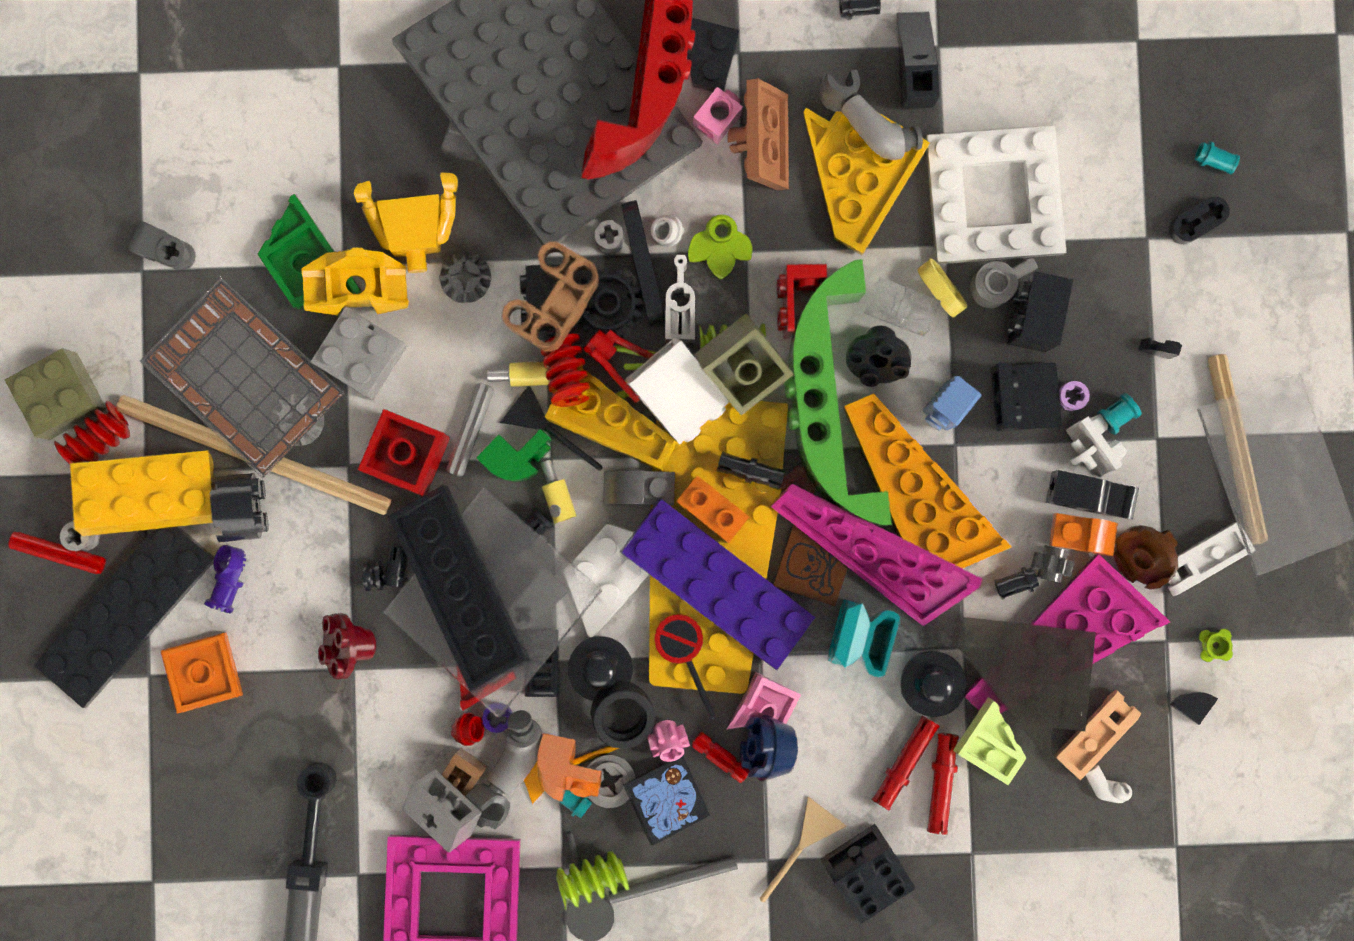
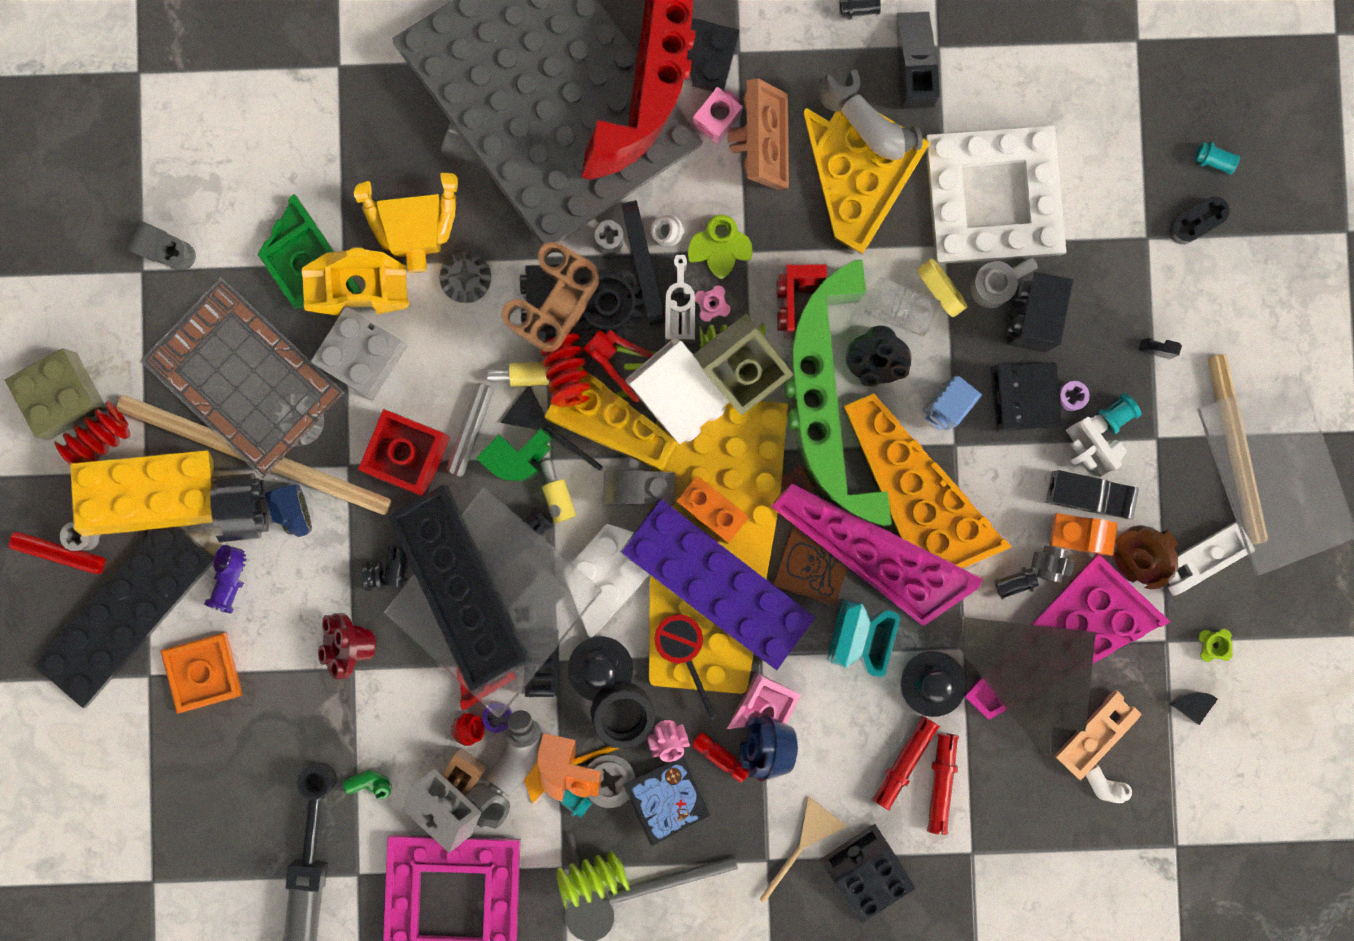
(289, 509): none -> dark blue rock
(370, 780): none -> green arm
(716, 295): none -> bright pink plate
(751, 470): black pin -> none
(991, 744): yellowish green wing -> none

